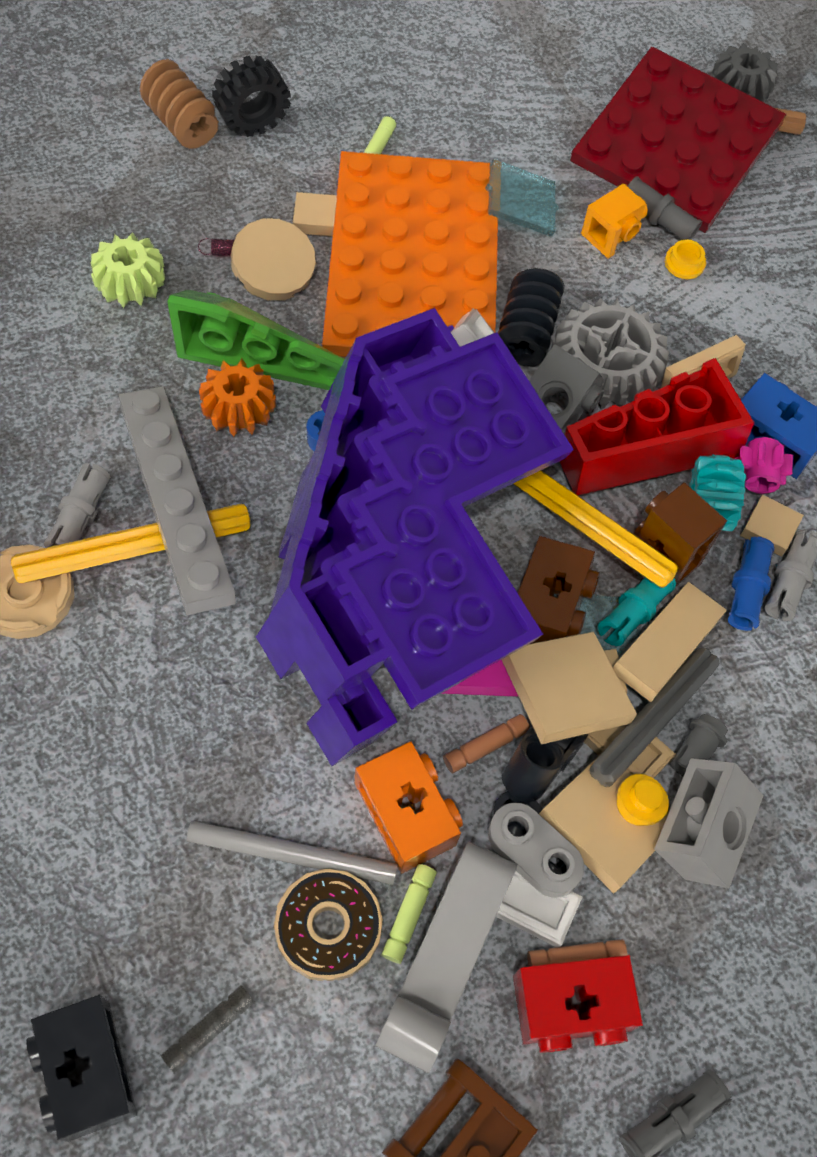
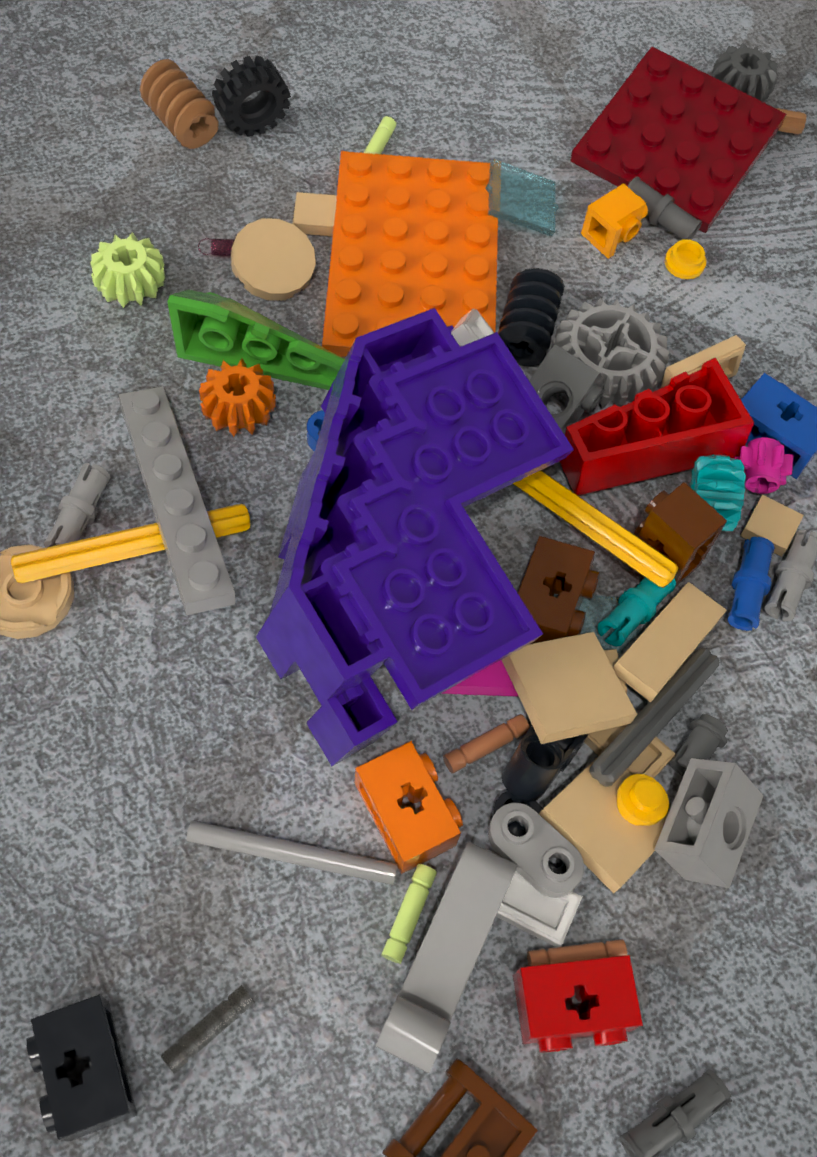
(320, 957): tile -> none

